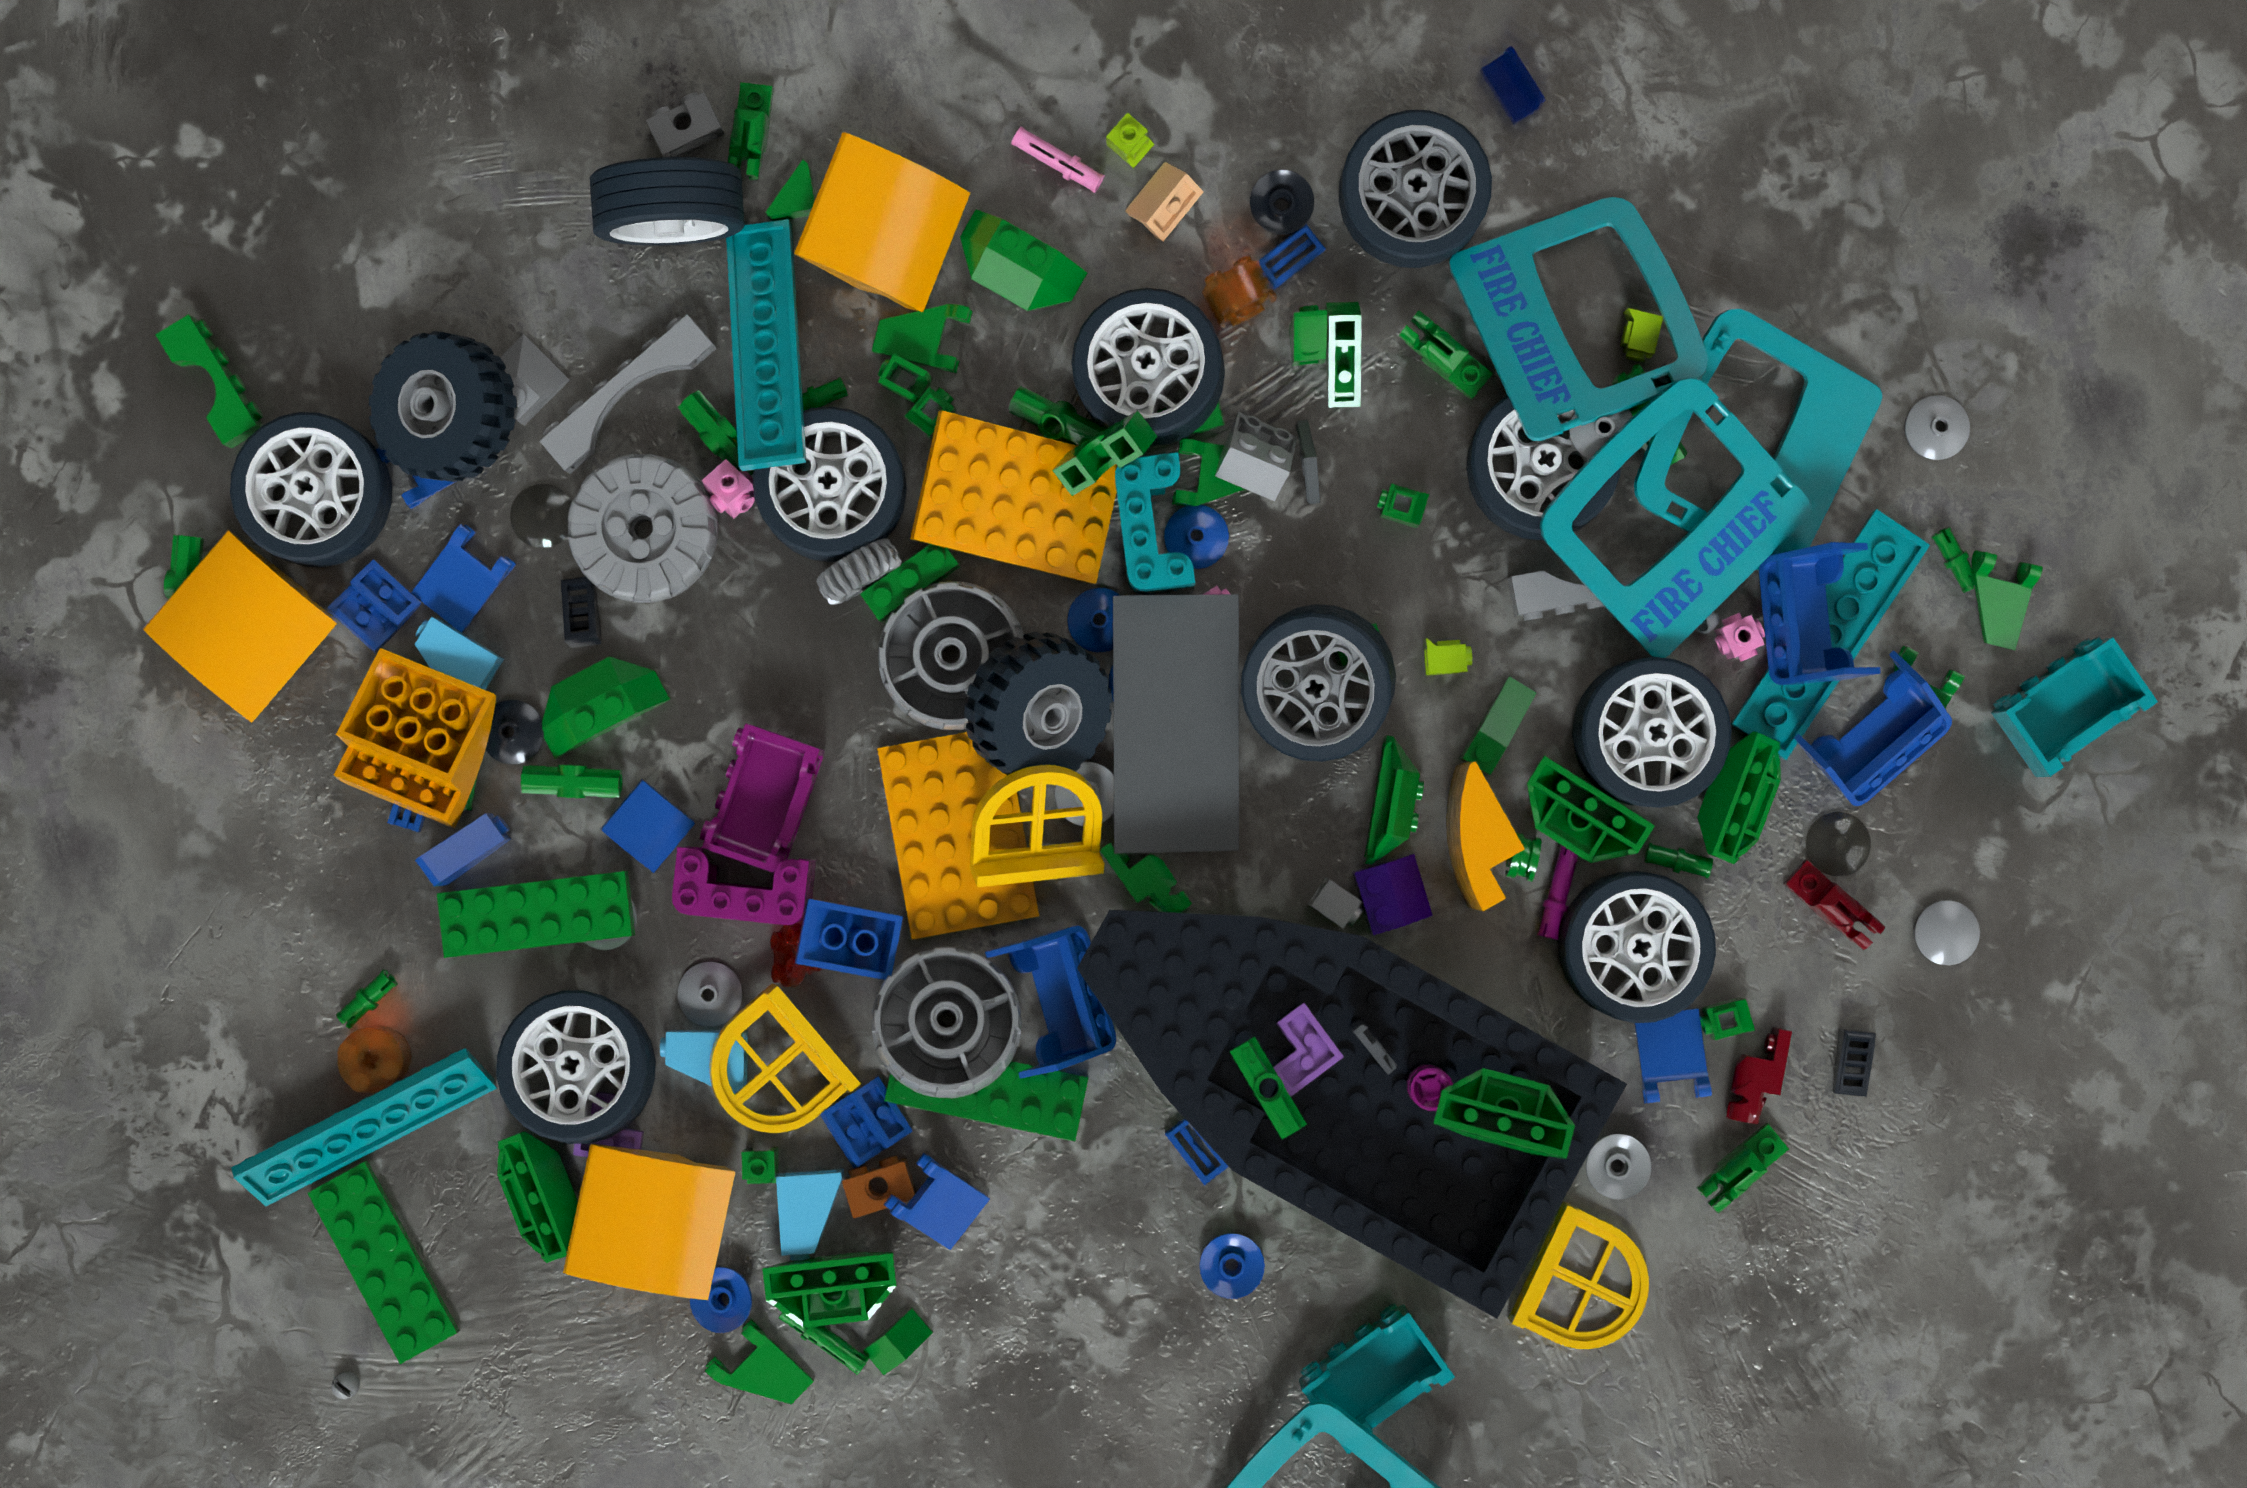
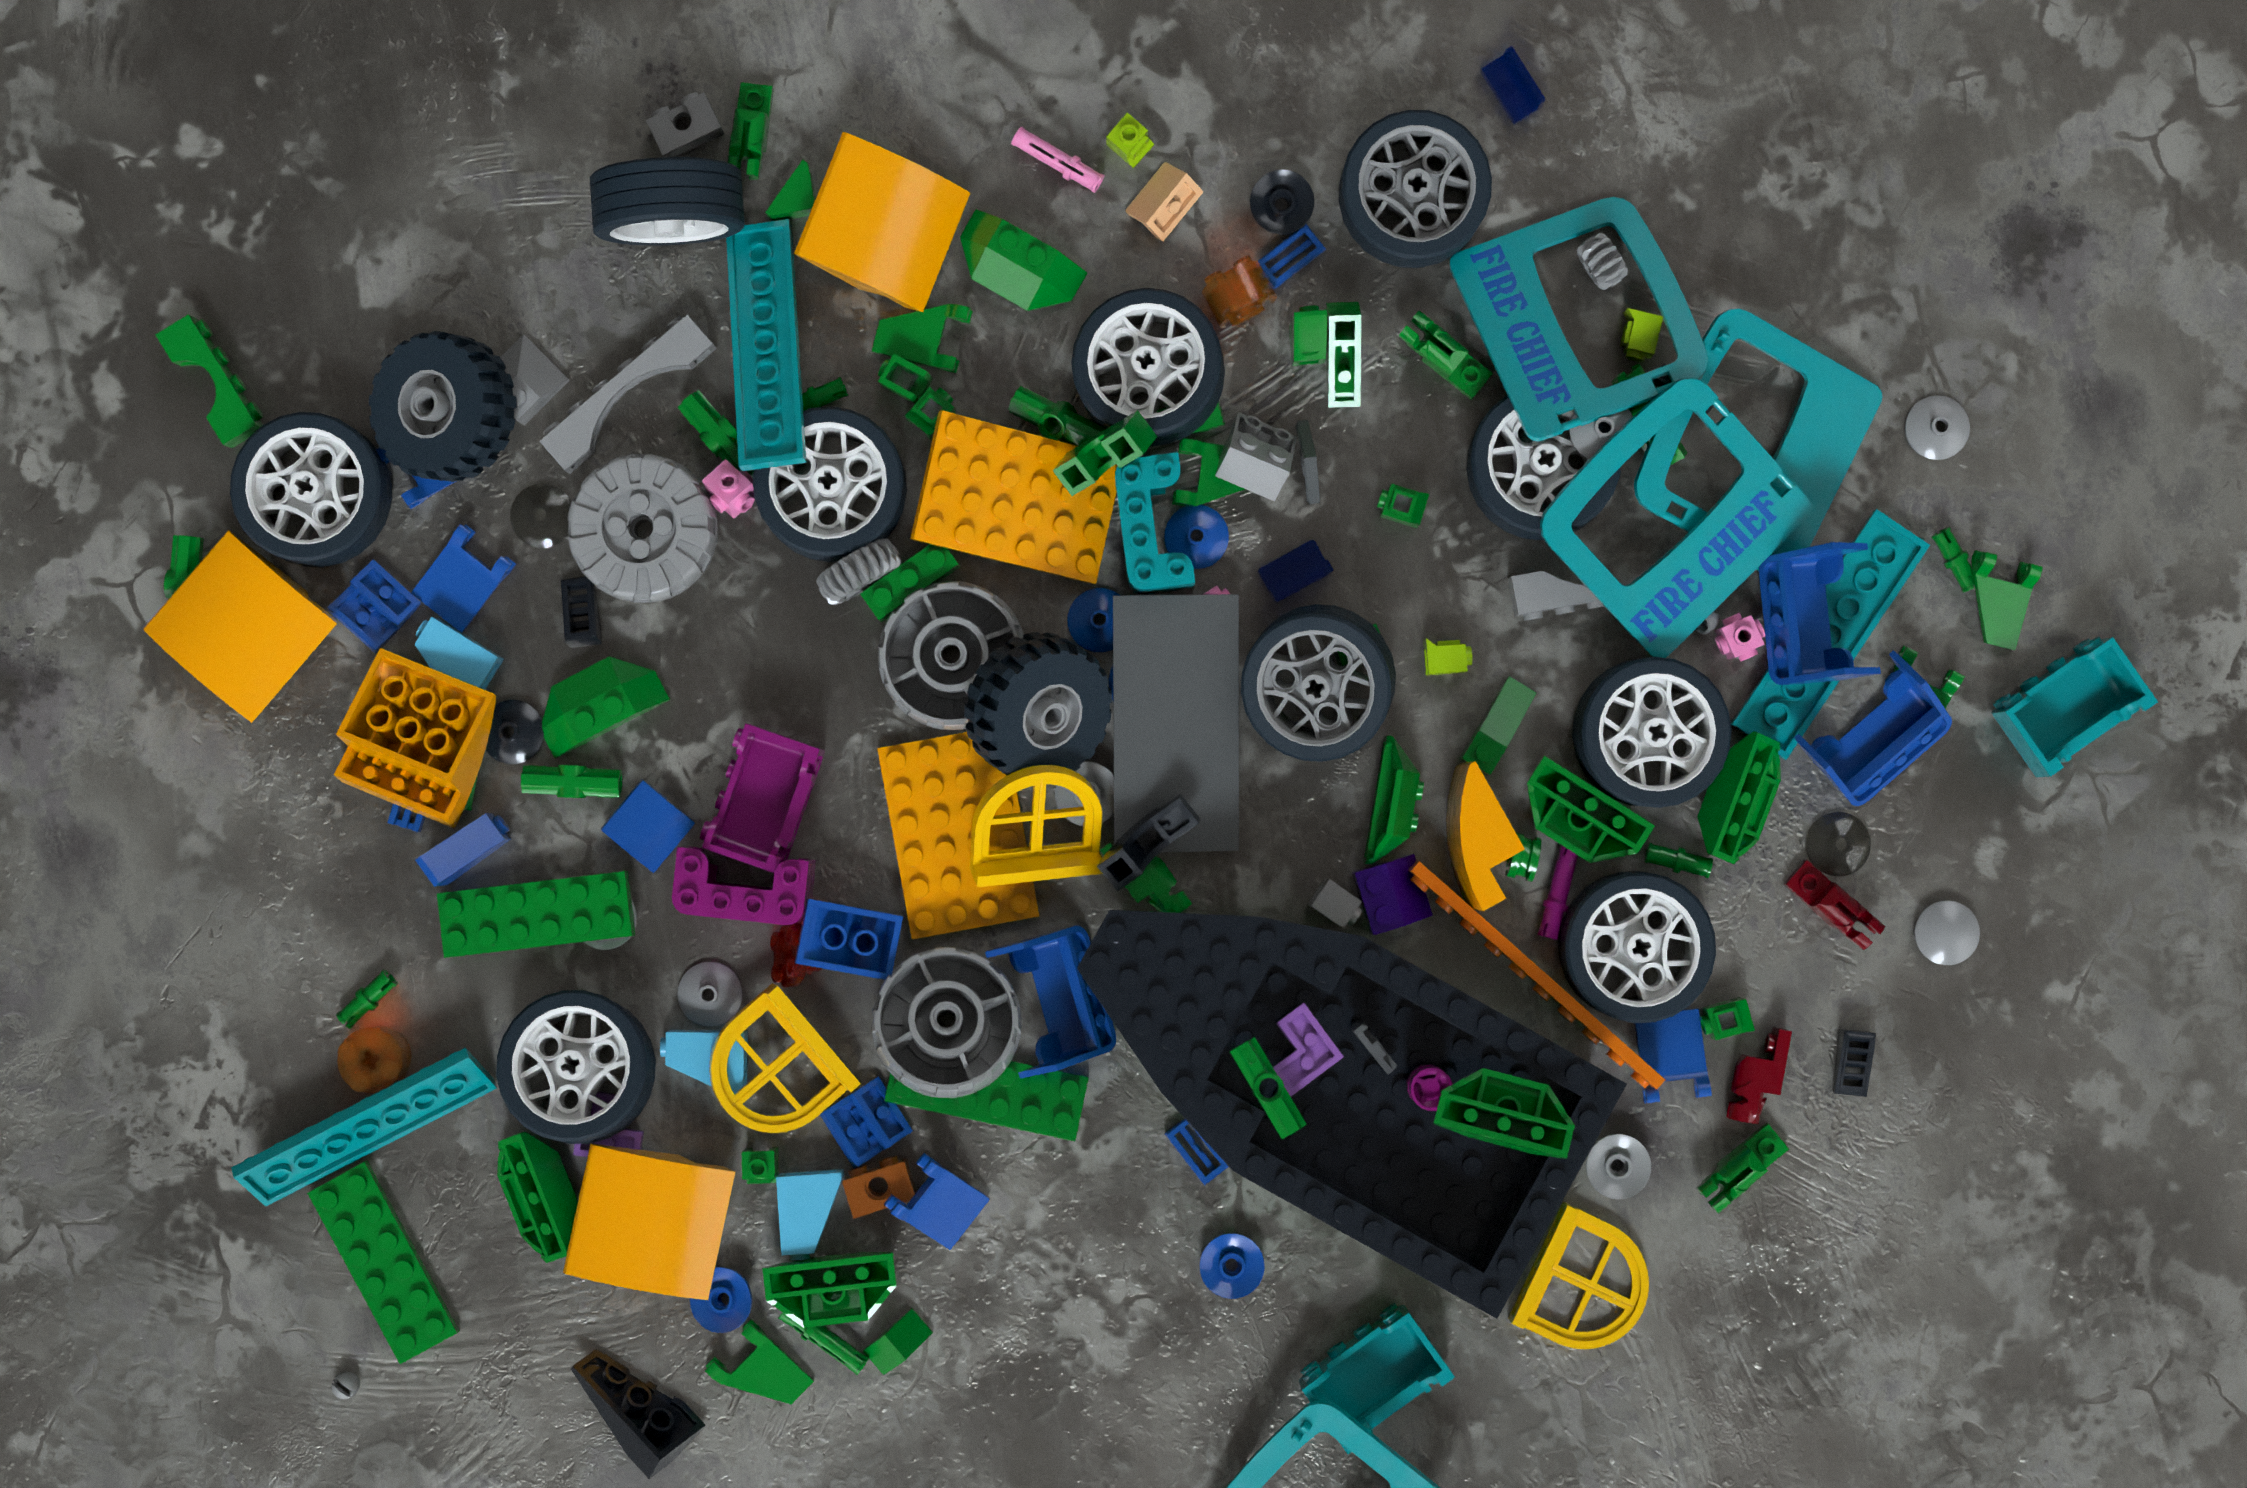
(642, 1419): none -> black wedge
(1145, 840): none -> black arch
(1295, 571): none -> clear blue panel
(1545, 985): none -> orange plate
(1602, 261): none -> light grey gear

